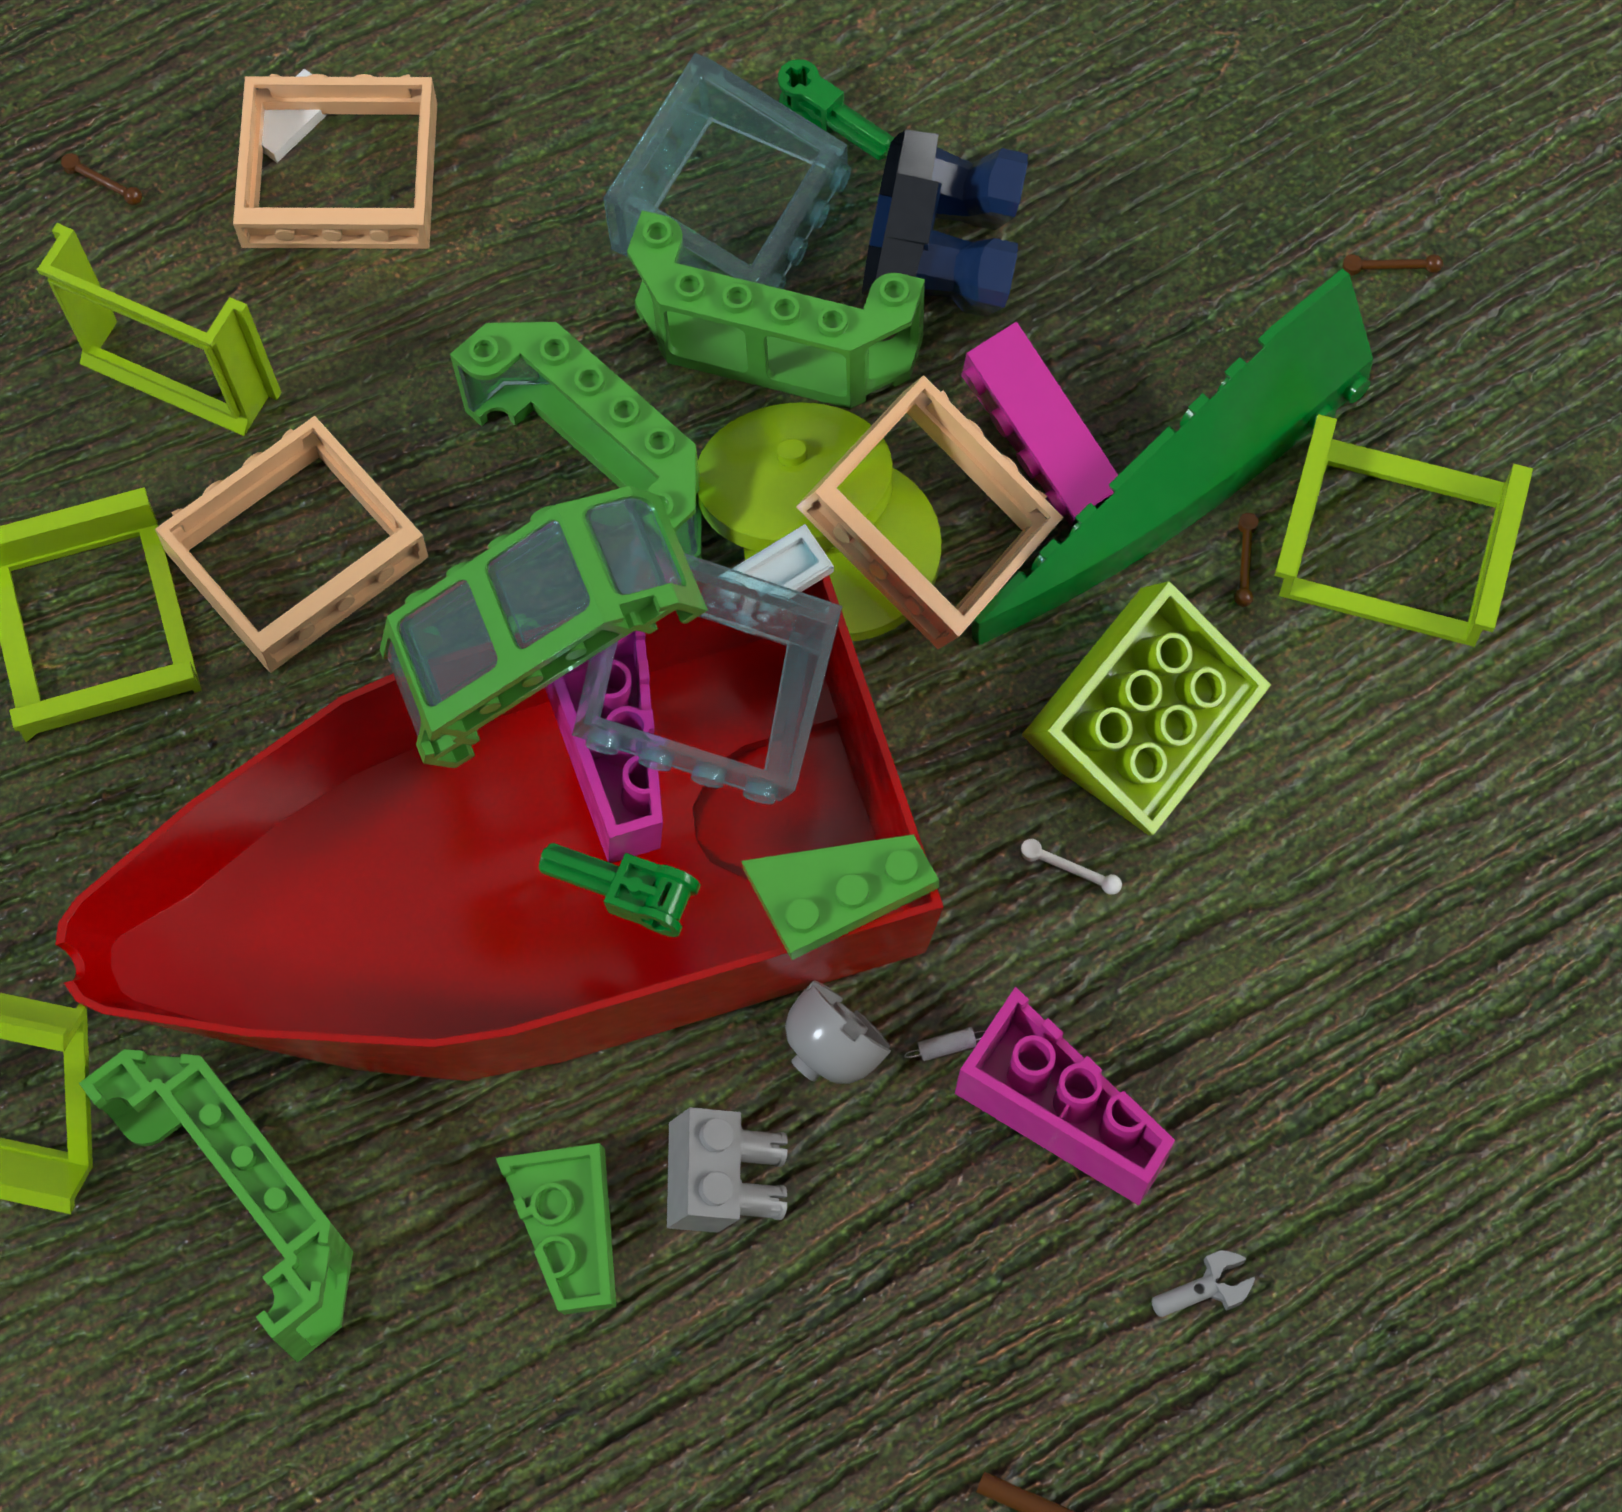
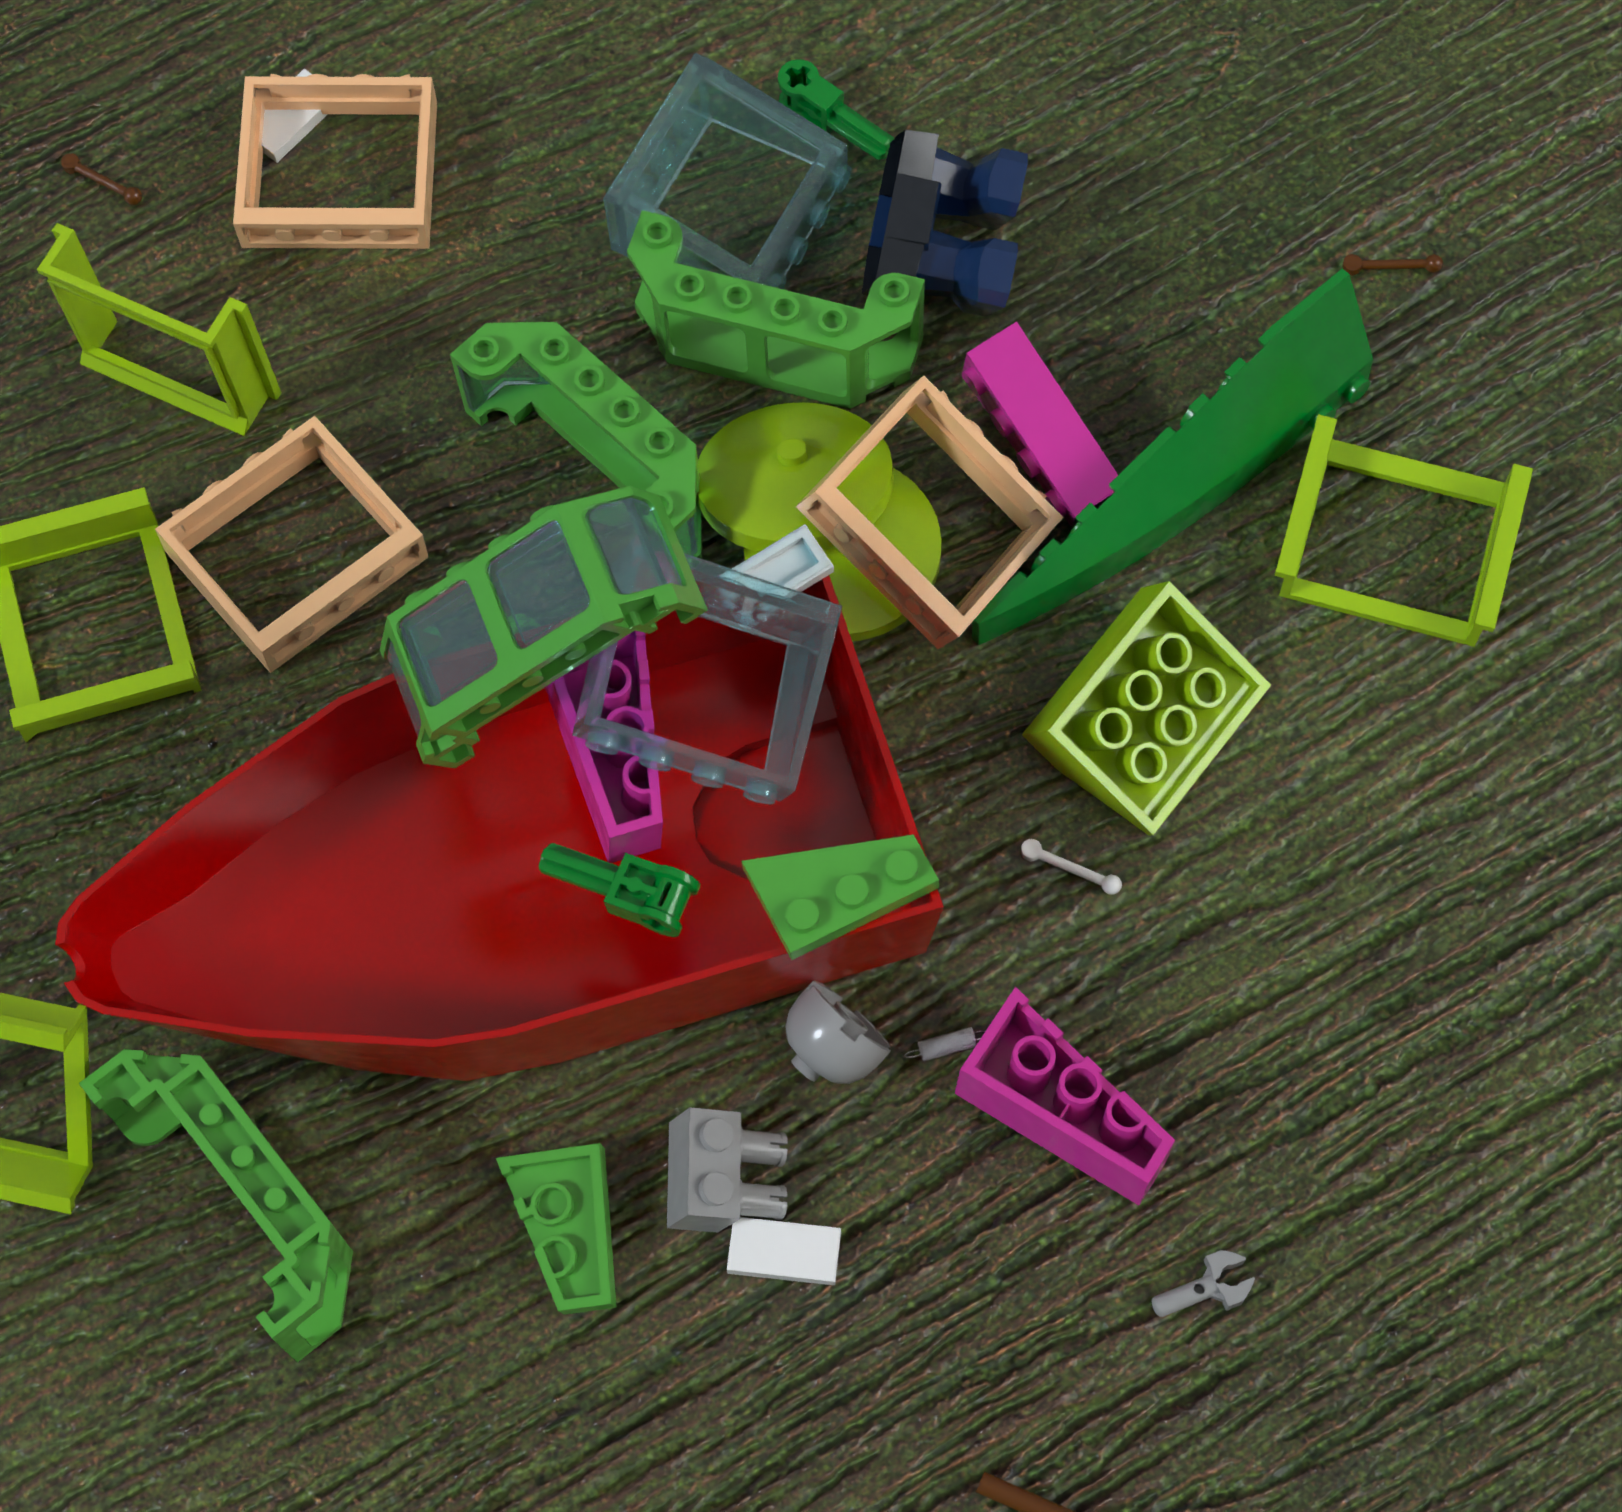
(784, 1251): none -> white tile
(1247, 525): reddish brown hinge -> none

